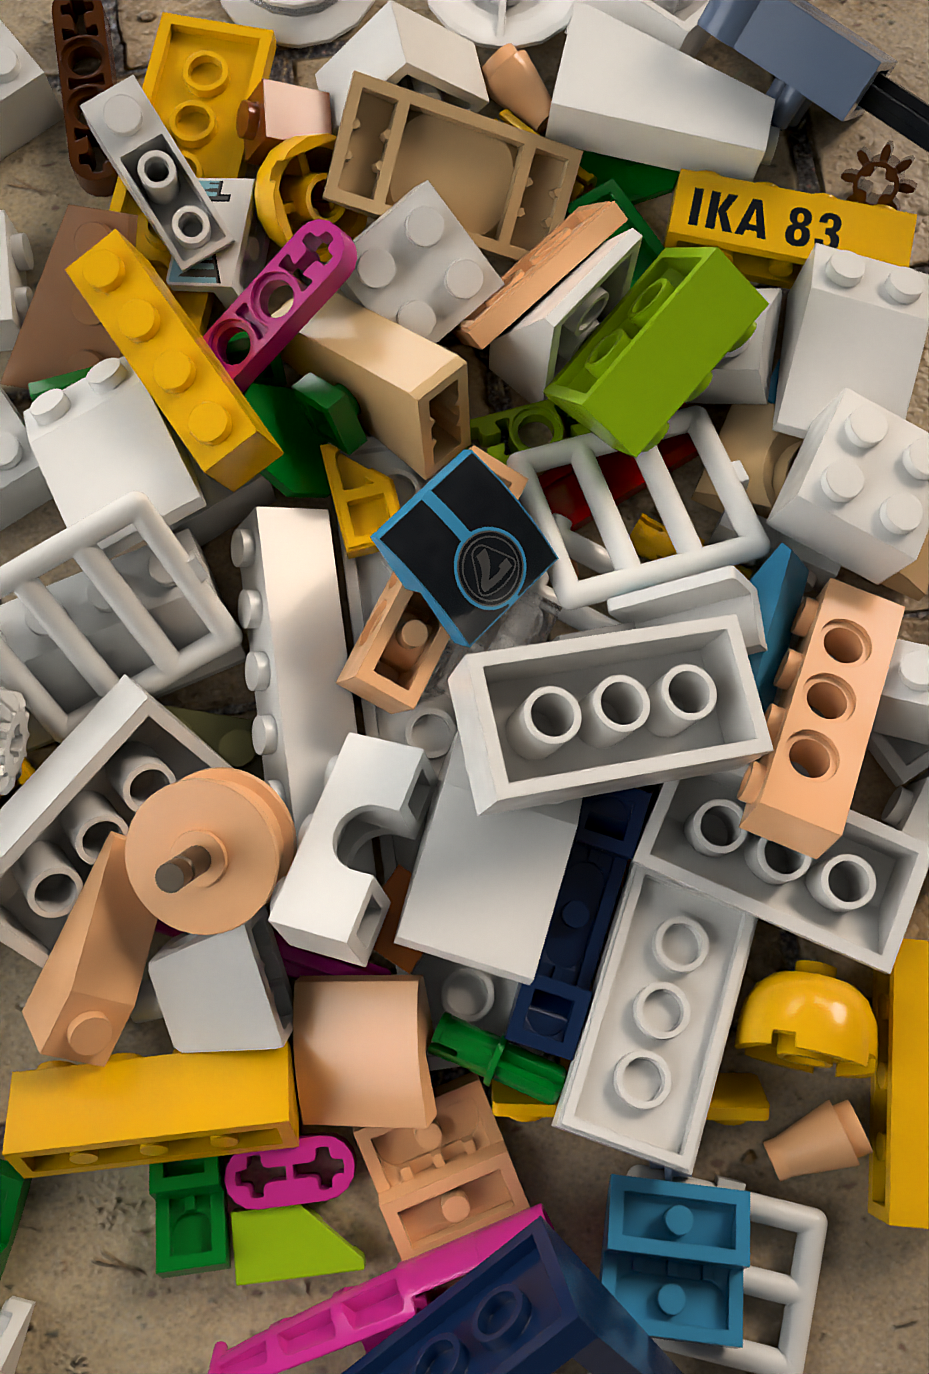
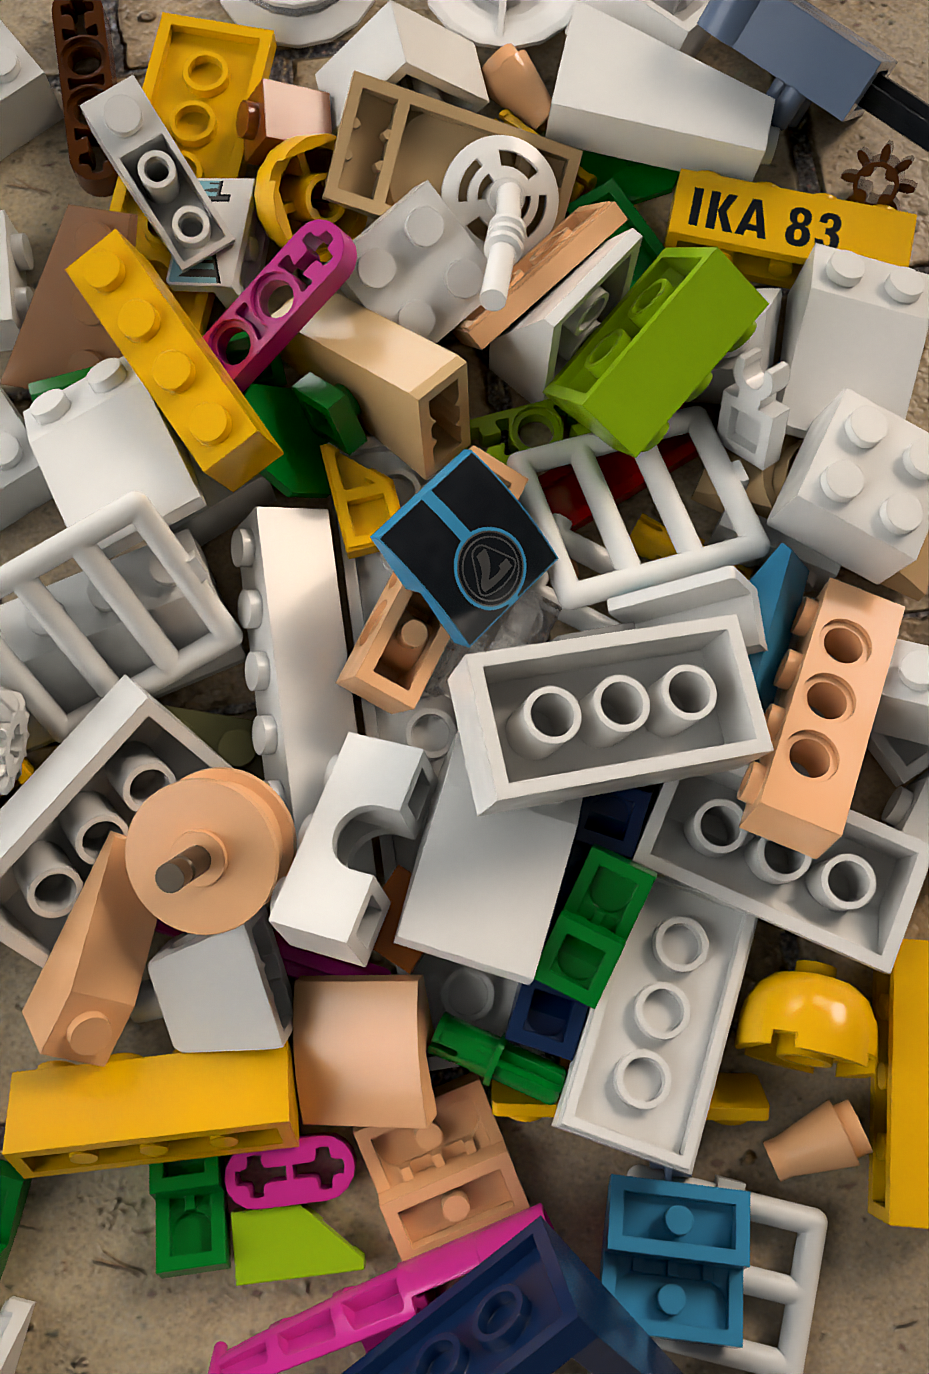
(501, 207): none -> white dish
(594, 925): none -> green slope
(750, 416): none -> white plate

